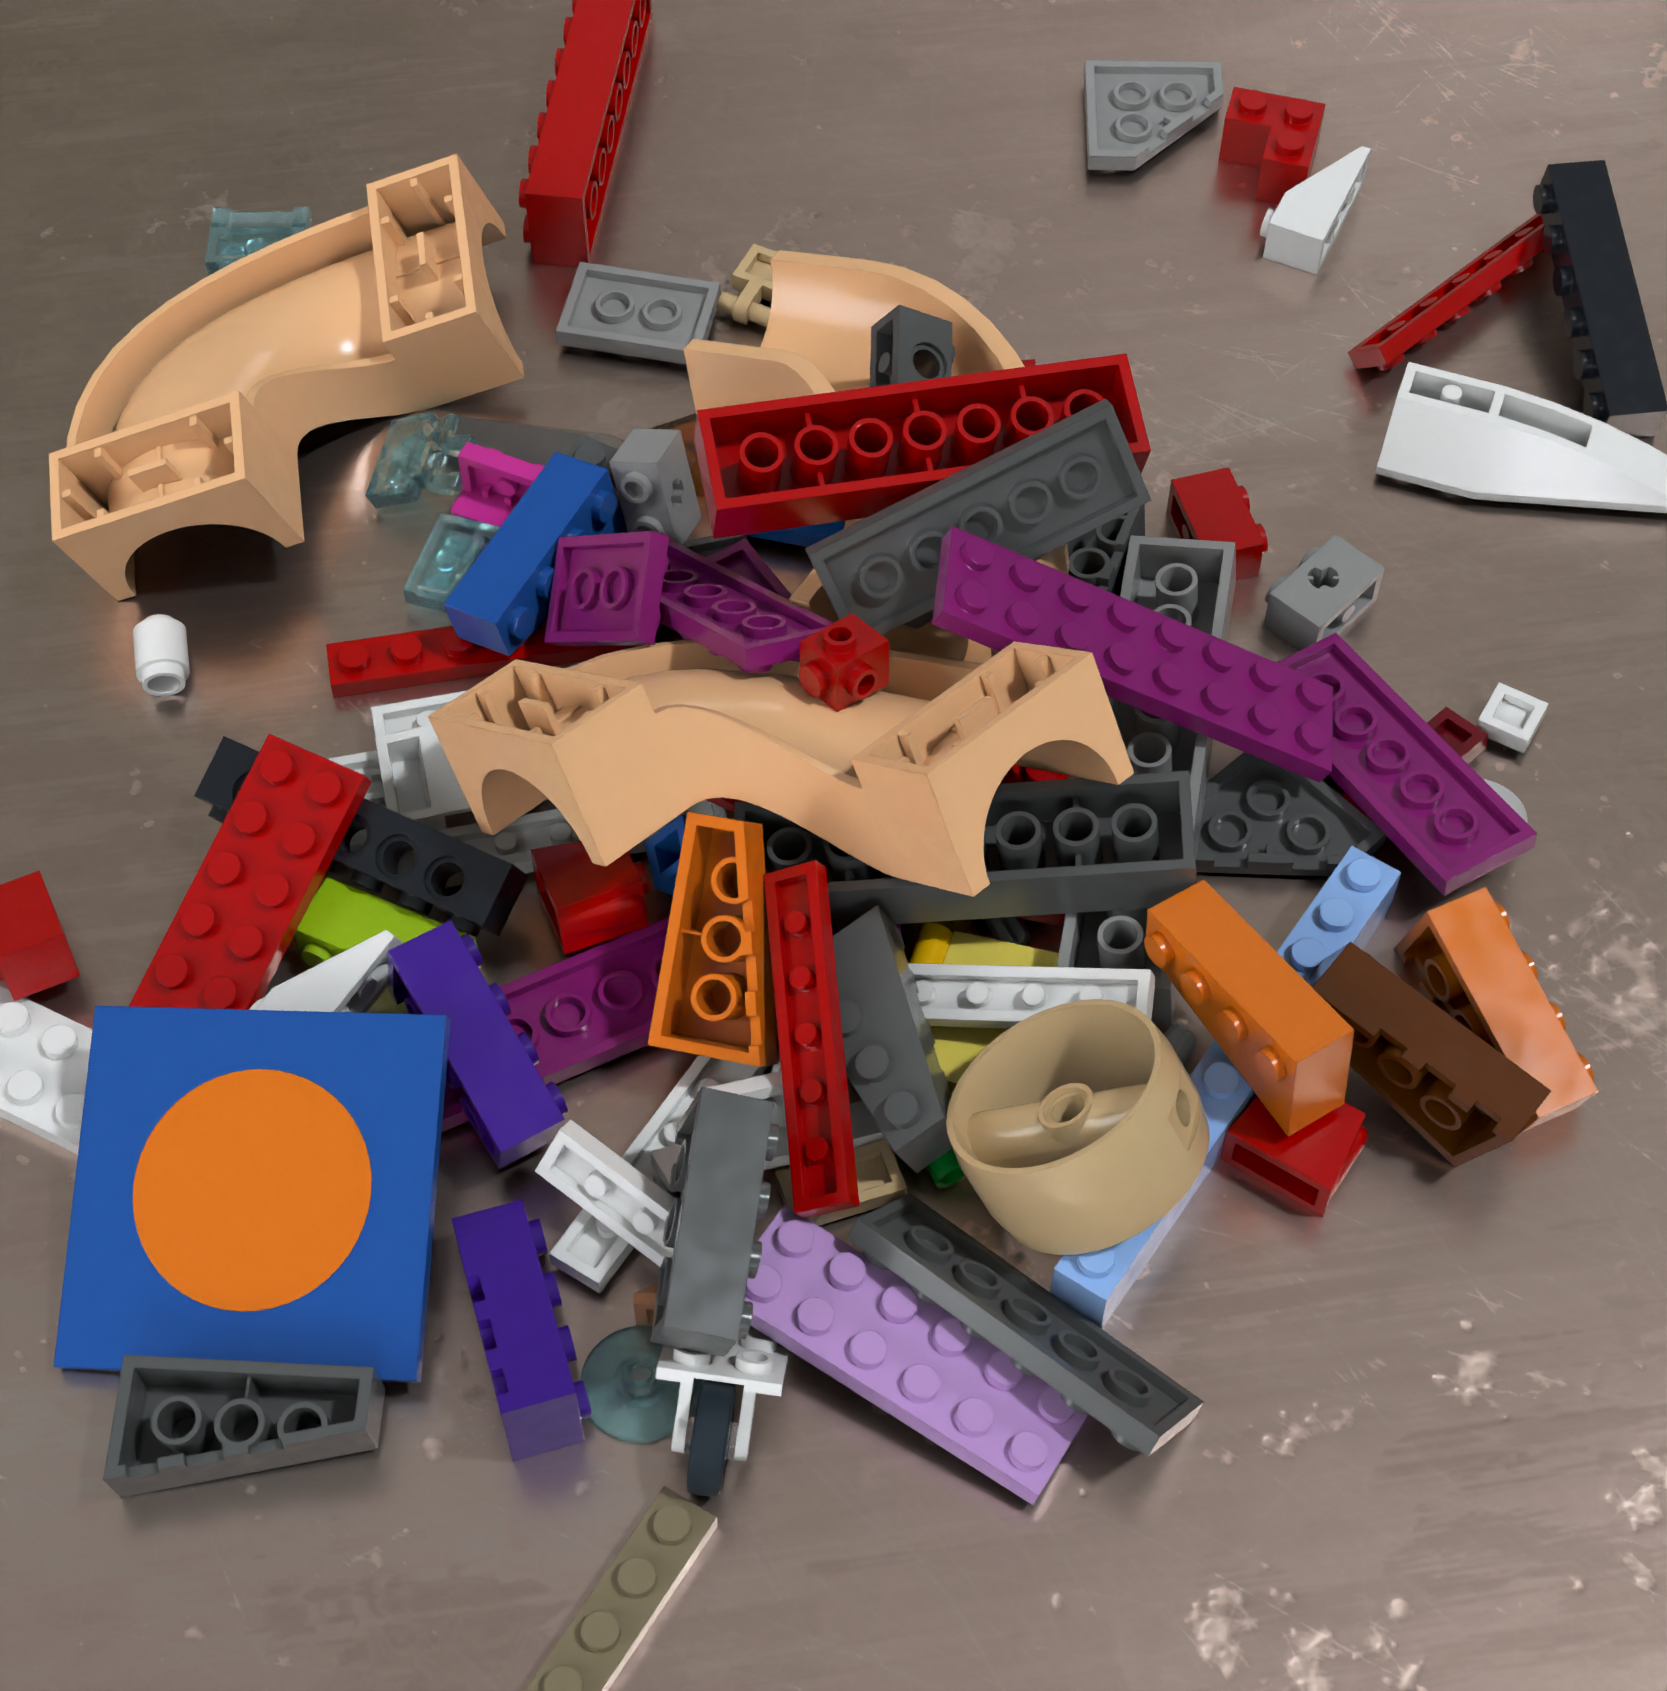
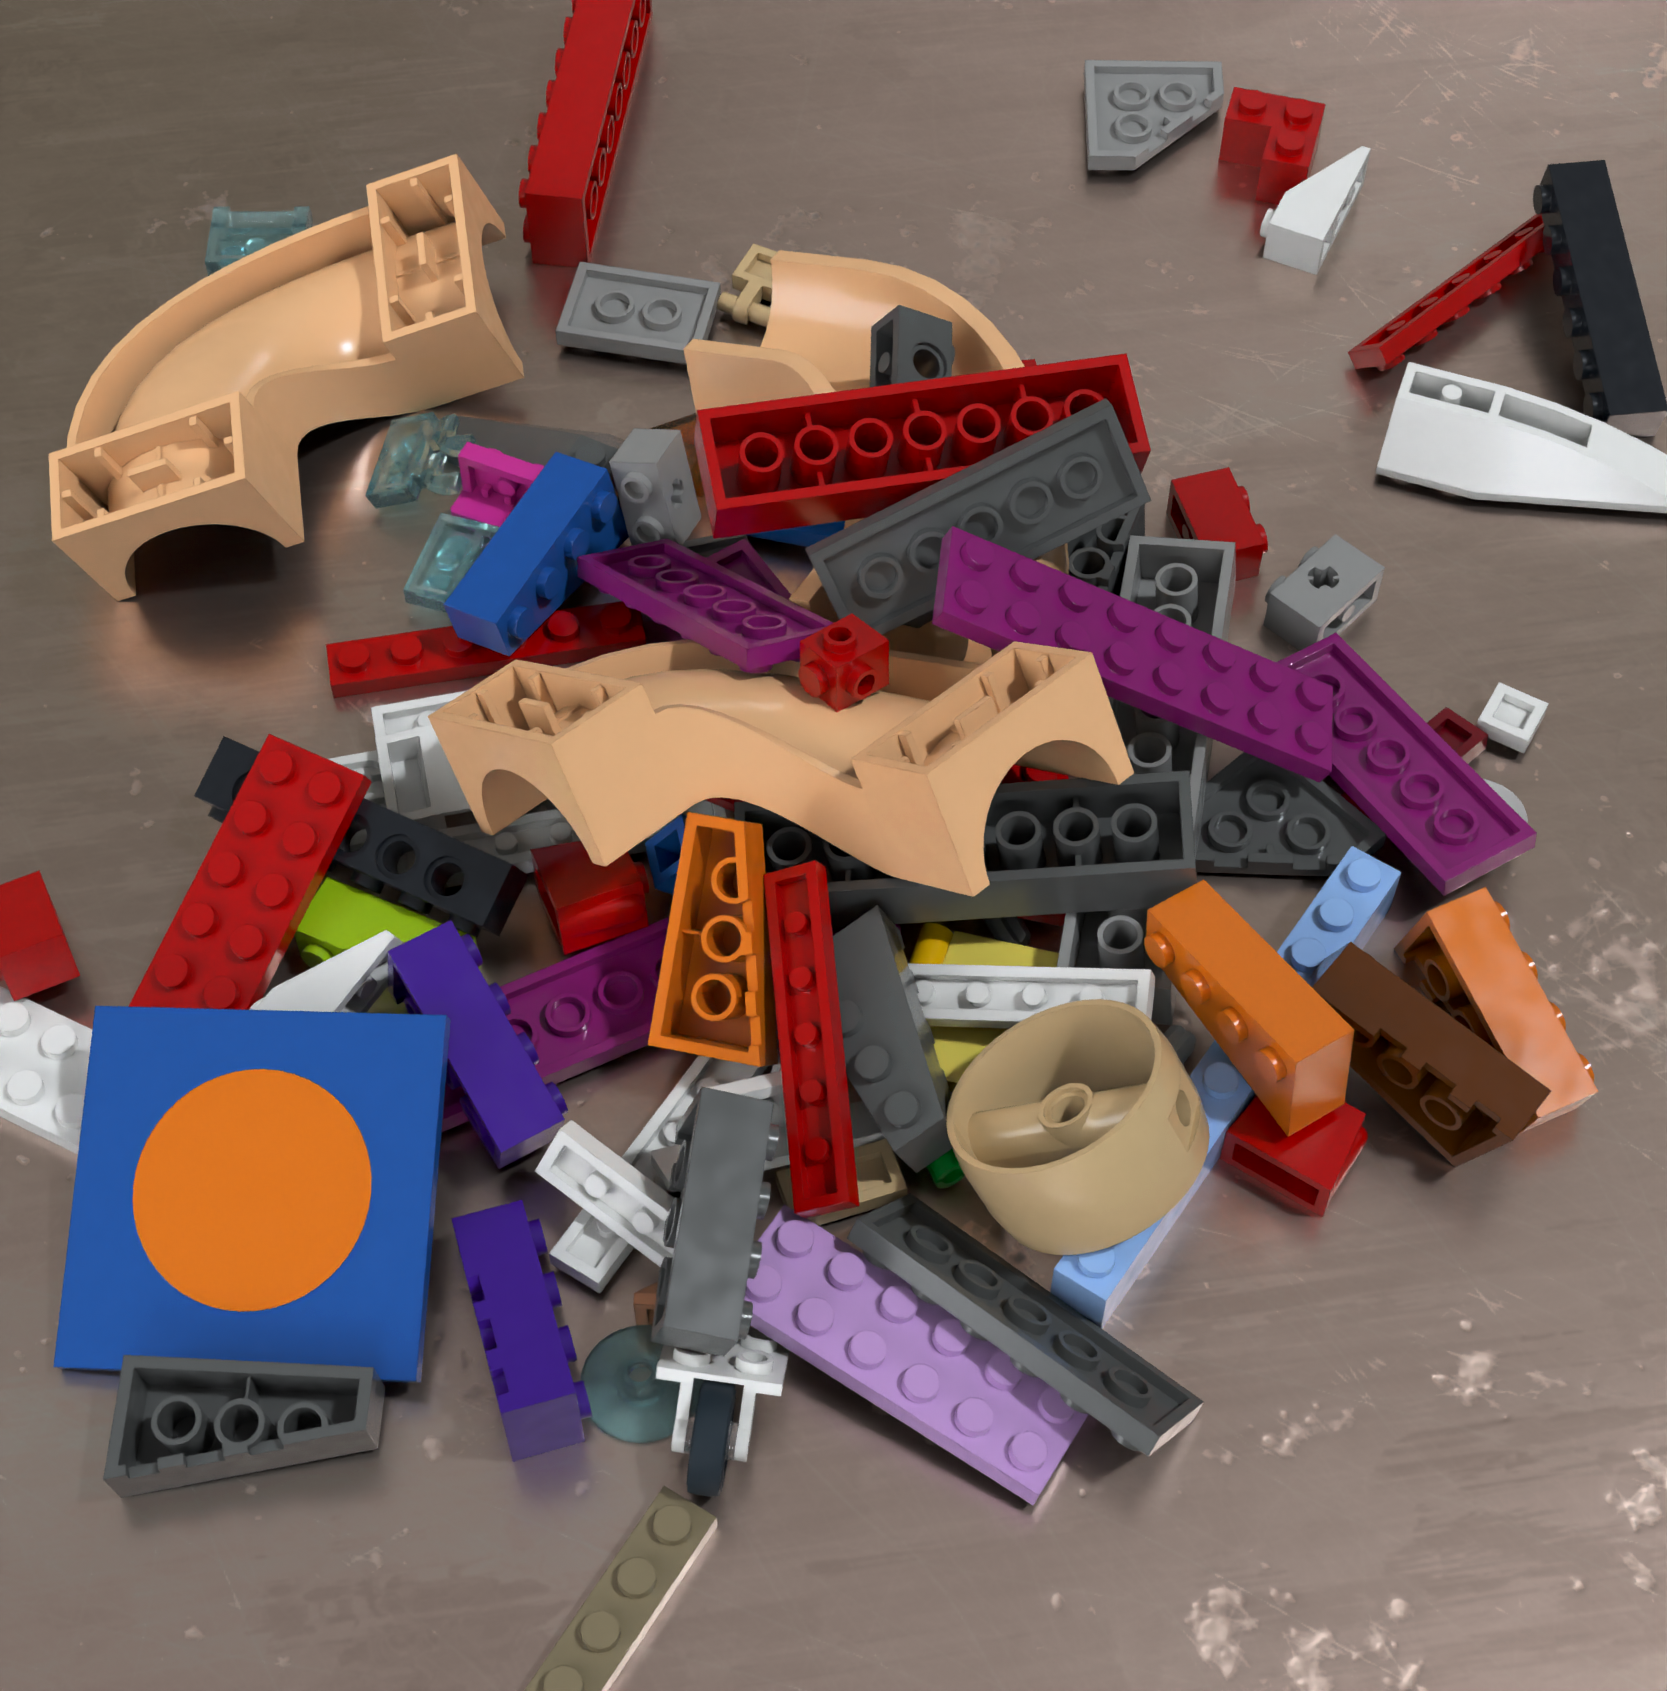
(161, 655): white brick -> none
(607, 589): magenta plate -> none

